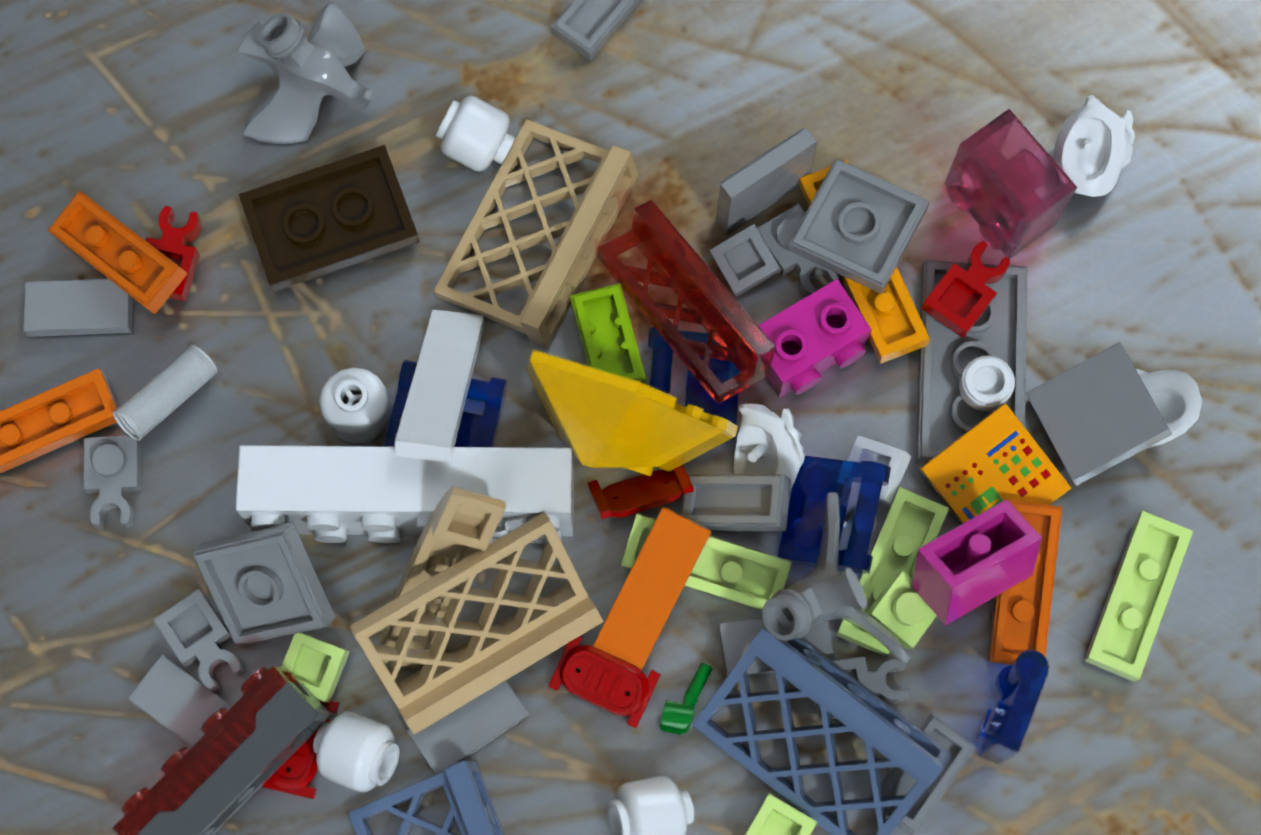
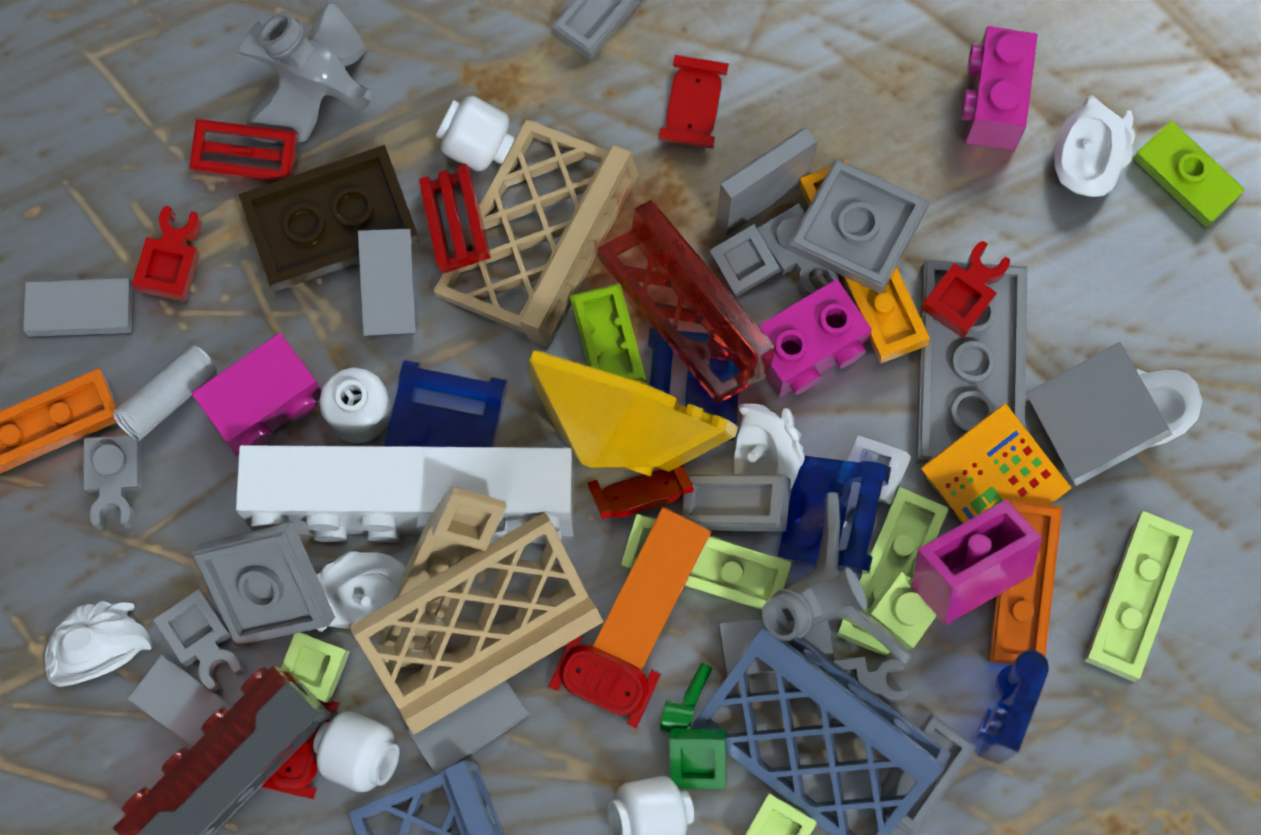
(93, 643): none -> white hat
(117, 252): orange tile -> none
(259, 394): none -> dark pink brick
(286, 157): none -> red tile
(359, 585): none -> white hat
(386, 282): none -> light grey tile
(439, 386): white tile -> none
(445, 184): none -> red tile
(693, 102): none -> red piece
(698, 758): none -> green plate
(986, 383): white tile -> none
(1001, 88): none -> dark pink brick
(1008, 184): clear pink brick -> none
(1189, 174): none -> lime plate

